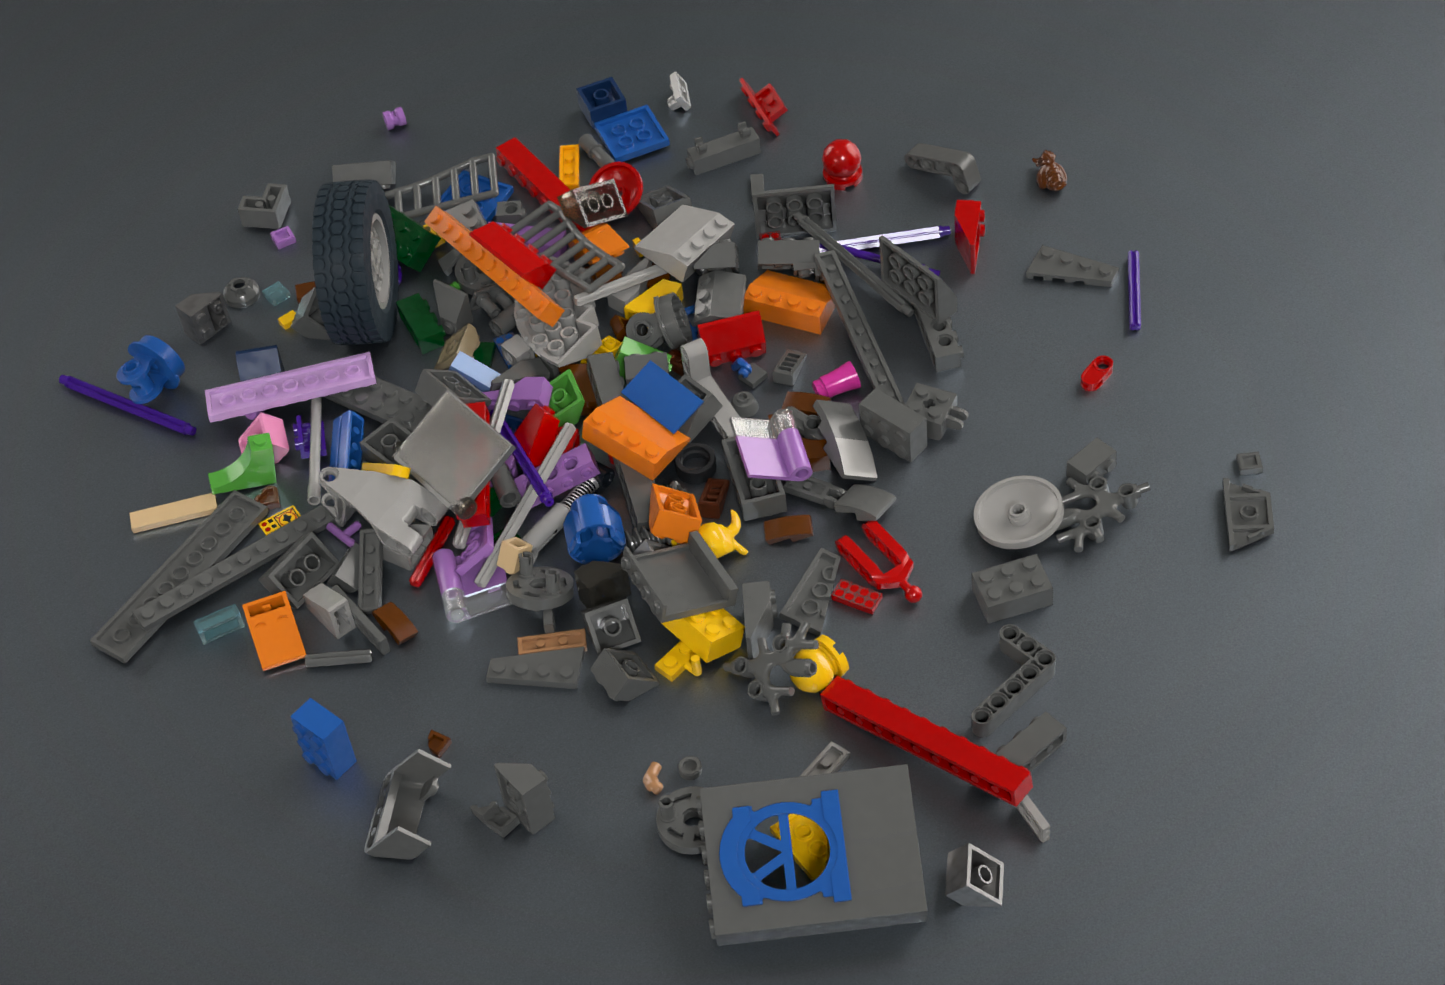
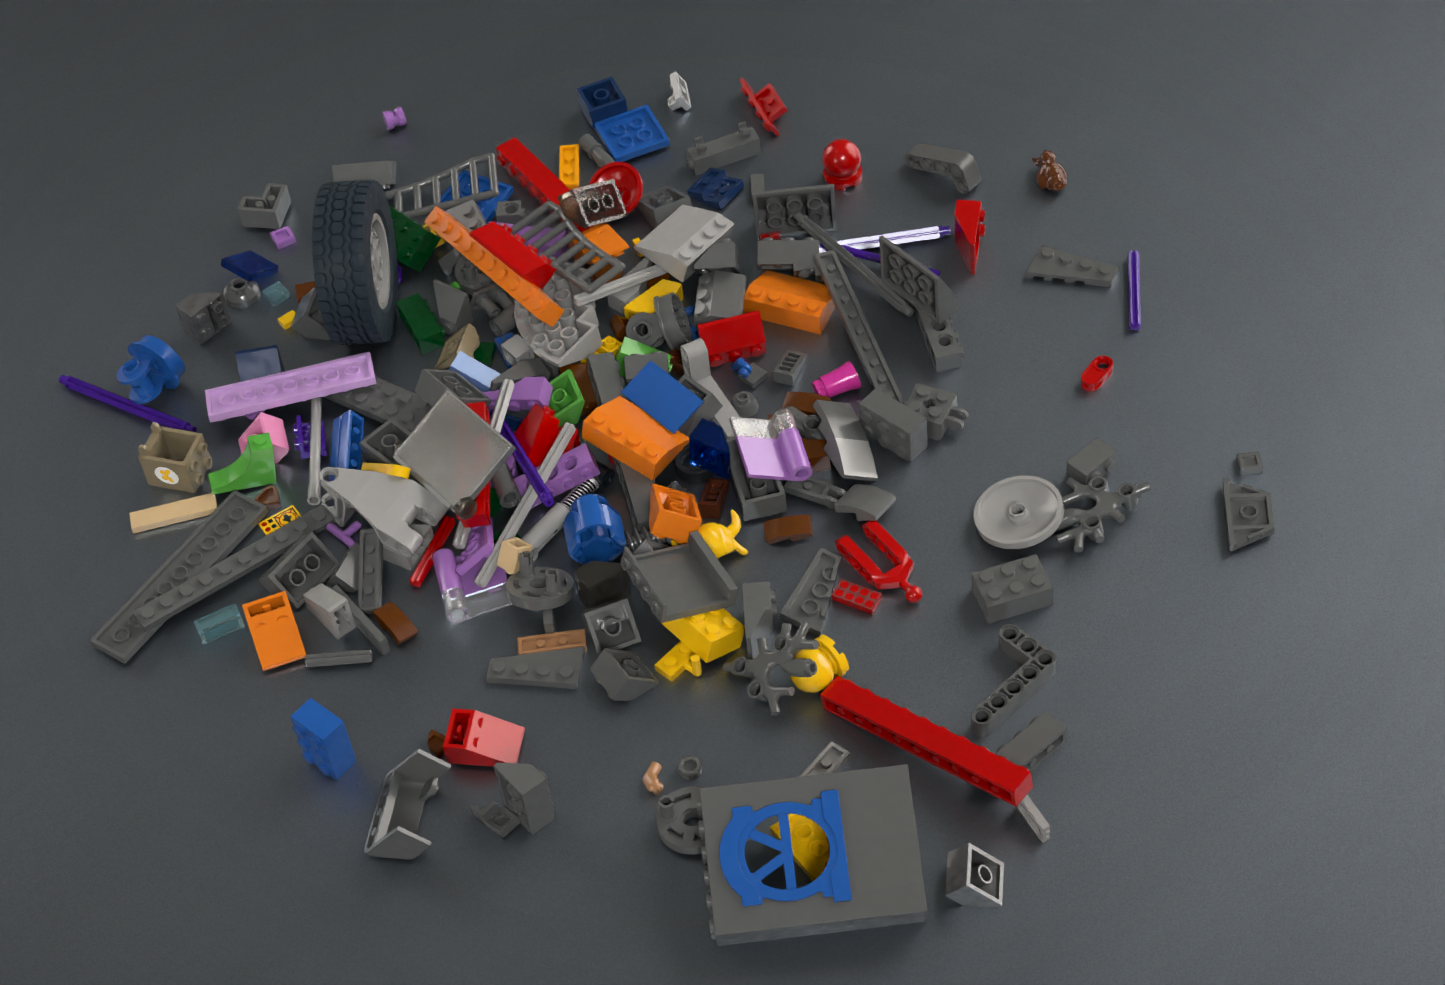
(174, 458): none -> dark tan container
(249, 265): none -> clear blue tile
(481, 739): none -> slope
(710, 449): none -> clear blue slope
(715, 188): none -> dark blue slope

